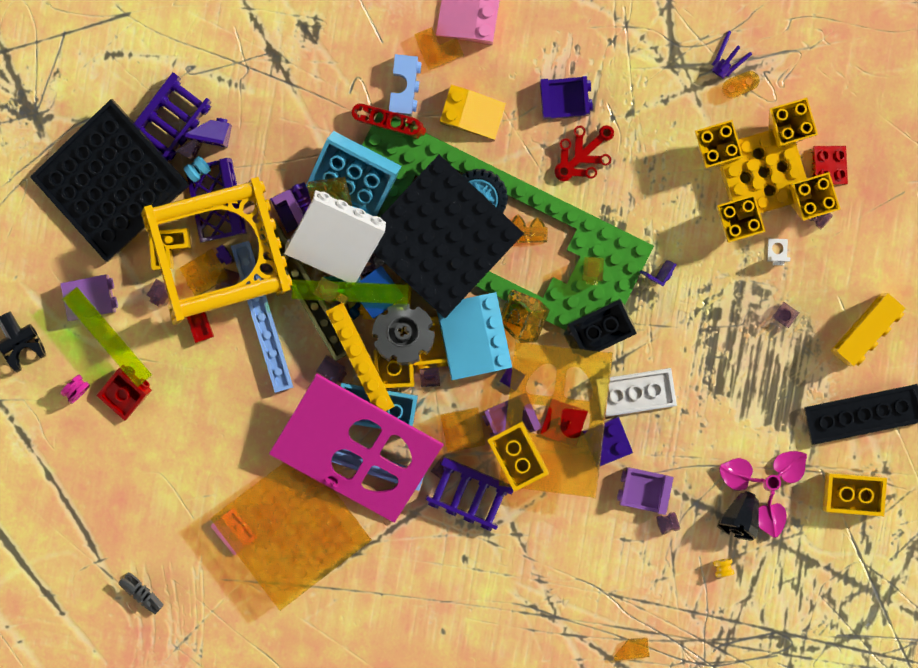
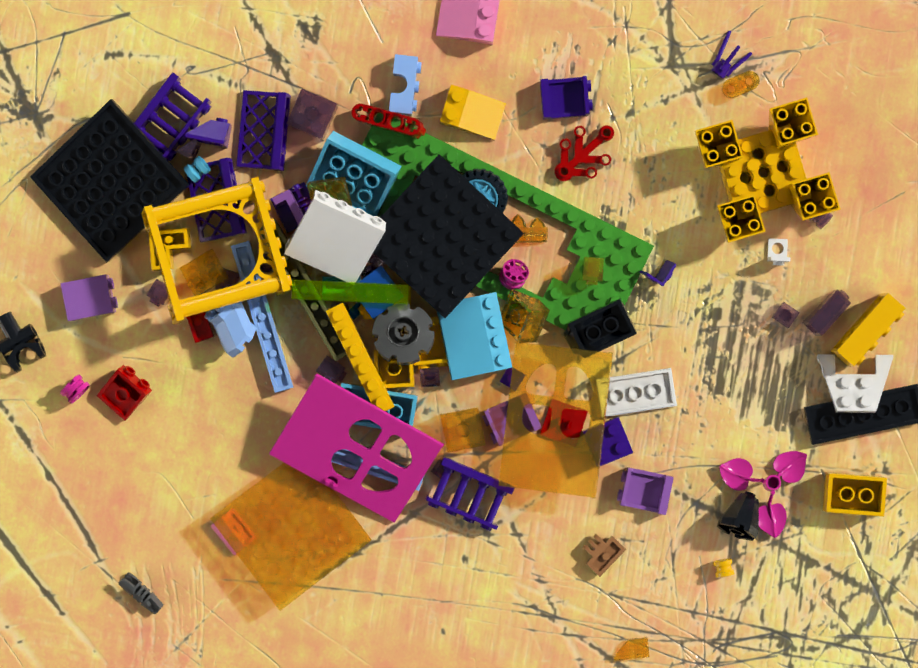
(107, 337): clear neon green tile -> none
(224, 255): dark purple plate -> none
(232, 327): none -> light blue brick
(279, 135): none -> dark purple fence
(312, 114): none -> clear purple brick
(328, 291): clear yellow plate -> none
(435, 54): clear yellow plate -> none
(513, 275): none -> dark pink wheel
(518, 456): yellow brick -> none
(603, 554): none -> medium nougat hinge
(668, 523): clear purple wheel -> none
(827, 312): none -> clear purple slope
(832, 160): red hinge -> none
(855, 391): none -> white wing

